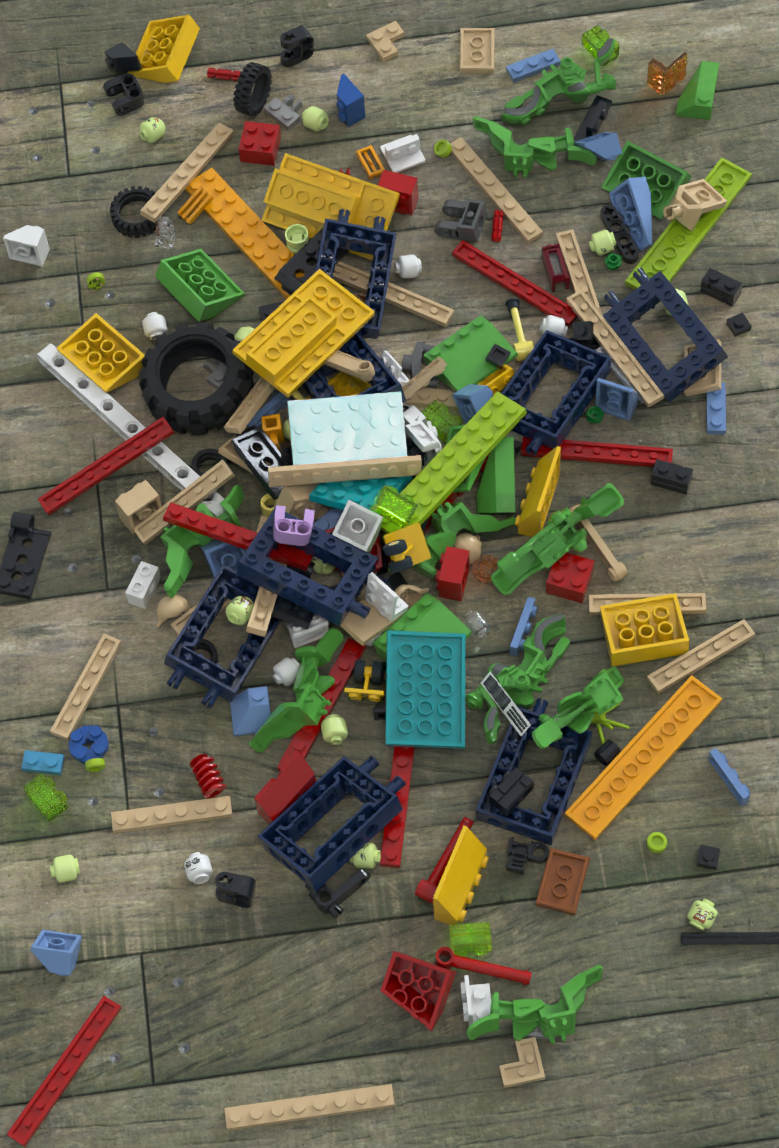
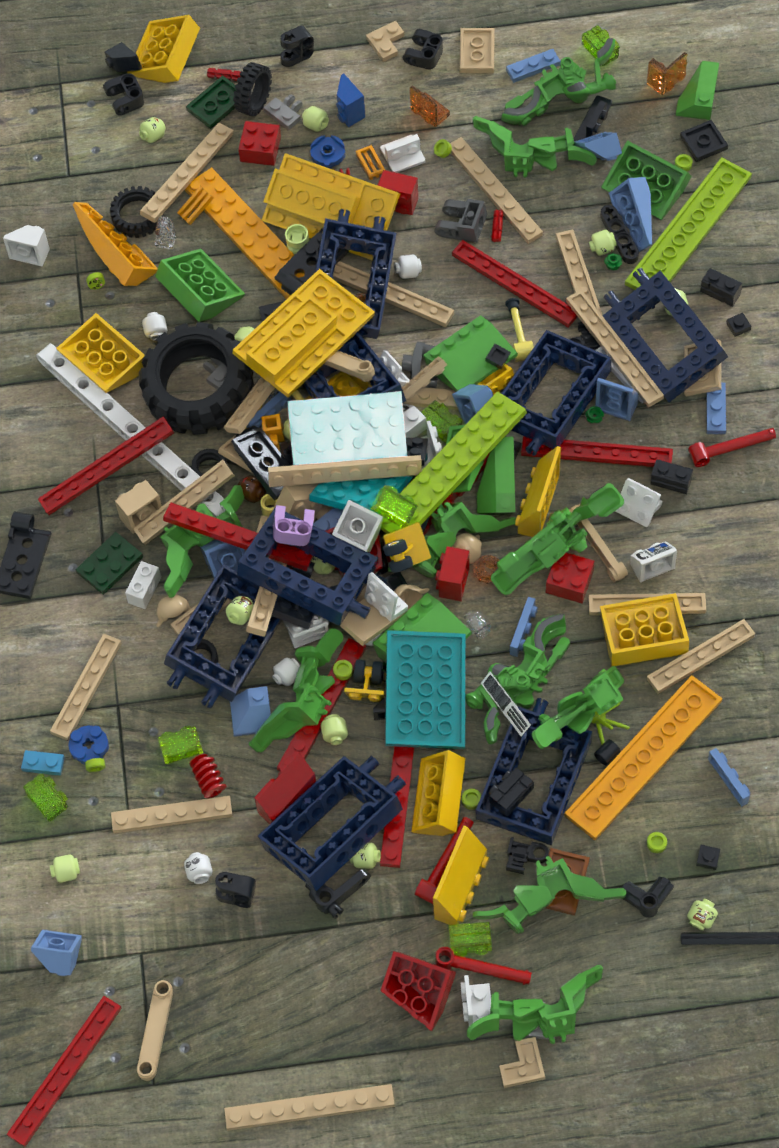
(109, 563): none -> dark green plate
(121, 258): none -> light orange wedge
(155, 1030): none -> tan piece
(180, 744): none -> clear neon green brick
(214, 102): none -> dark green plate
(252, 489): none -> reddish brown head
(327, 143): none -> blue plate
(342, 669): none -> lime tile
(420, 434): white hinge -> none
(427, 107): none -> clear orange bracket
(430, 53): none -> black piece
(438, 794): none -> yellow slope
(471, 798): none -> lime tile
(550, 881): none -> bright green piece
(553, 324): white head -> none
(555, 266): dark red window -> none
(583, 331): black plate -> none
(639, 502): none -> white bracket
(653, 560): none -> white slope
(655, 896): none -> black piece
(684, 162): none -> lime tile
(691, 201): tan plate -> none
(701, 454): none -> red piece
(703, 140): none -> black plate

